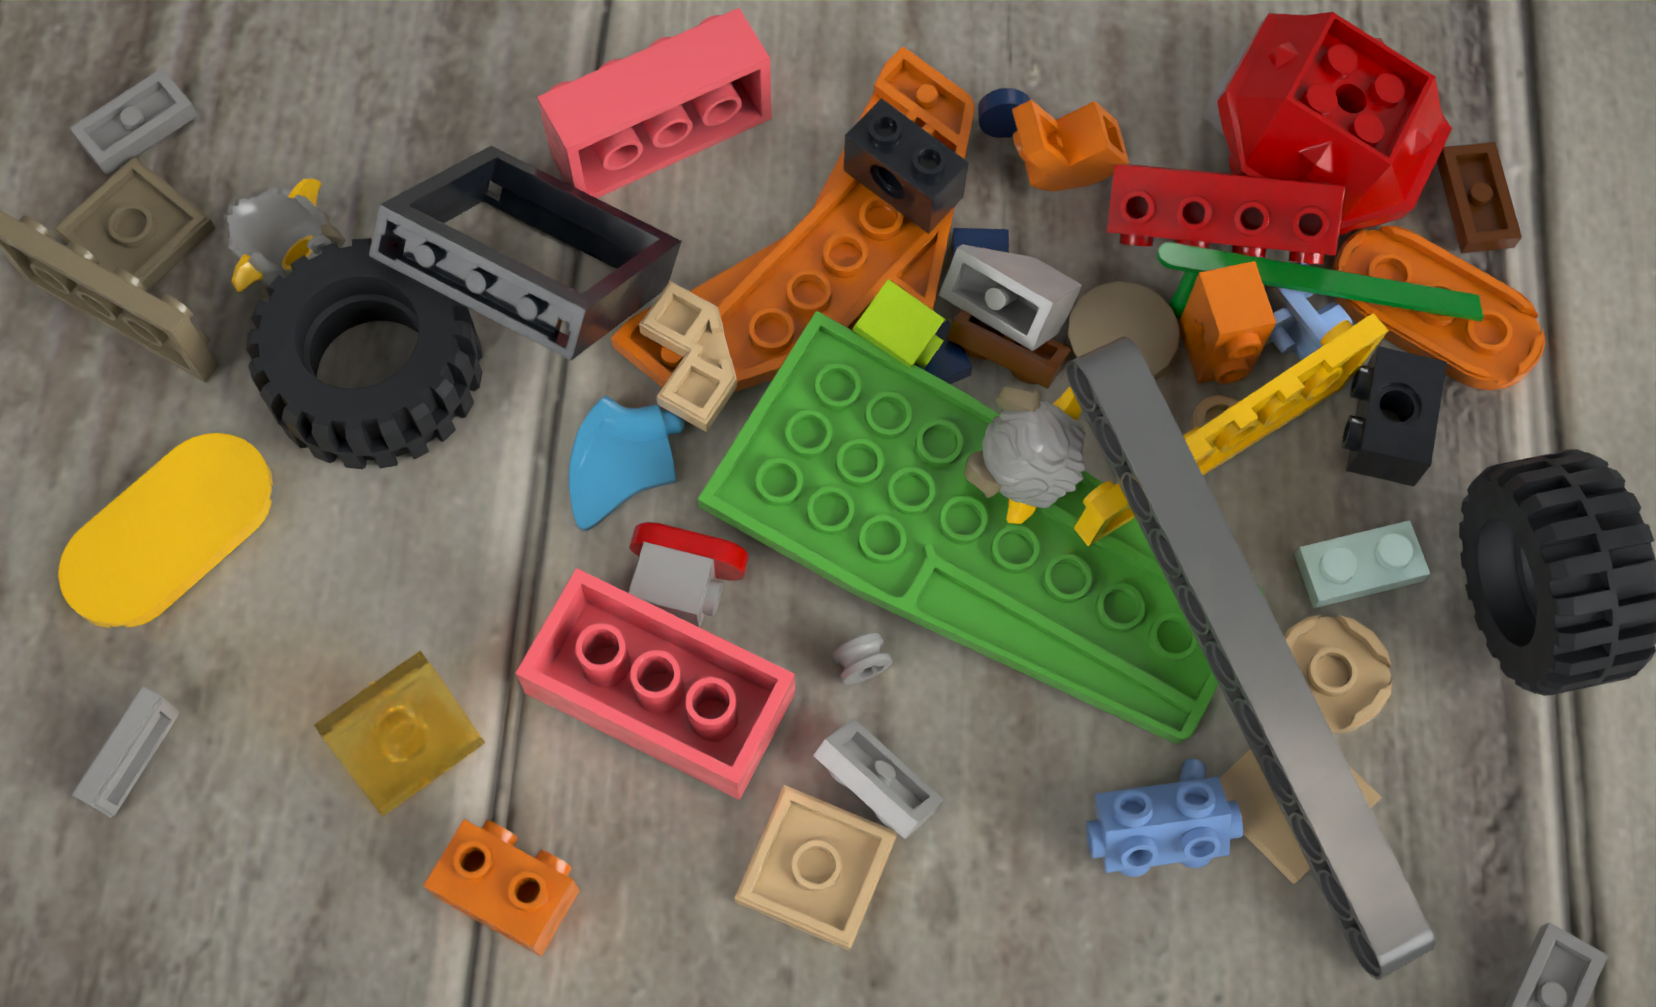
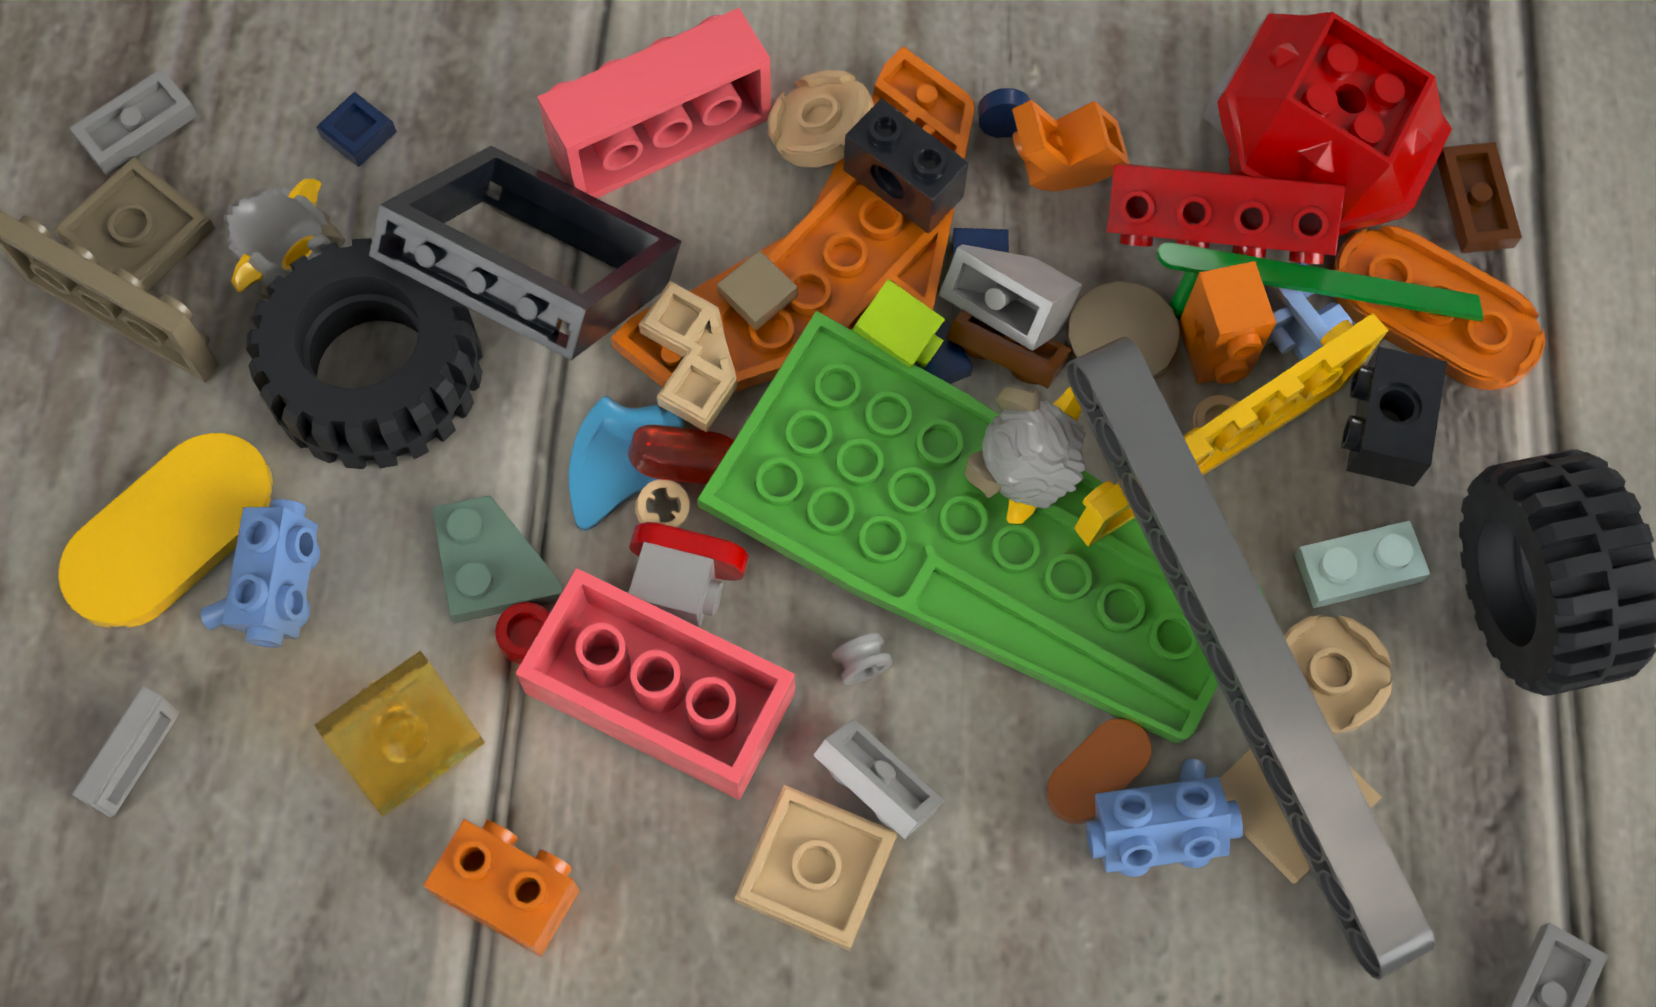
(269, 575): none -> medium blue brick
(356, 129): none -> dark blue tile
(488, 561): none -> sand green wing
(519, 628): none -> red tile
(672, 492): none -> tan bush
(677, 453): none -> clear red tile
(757, 290): none -> dark tan tile
(816, 116): none -> tan tile
(1100, 764): none -> dark orange tile

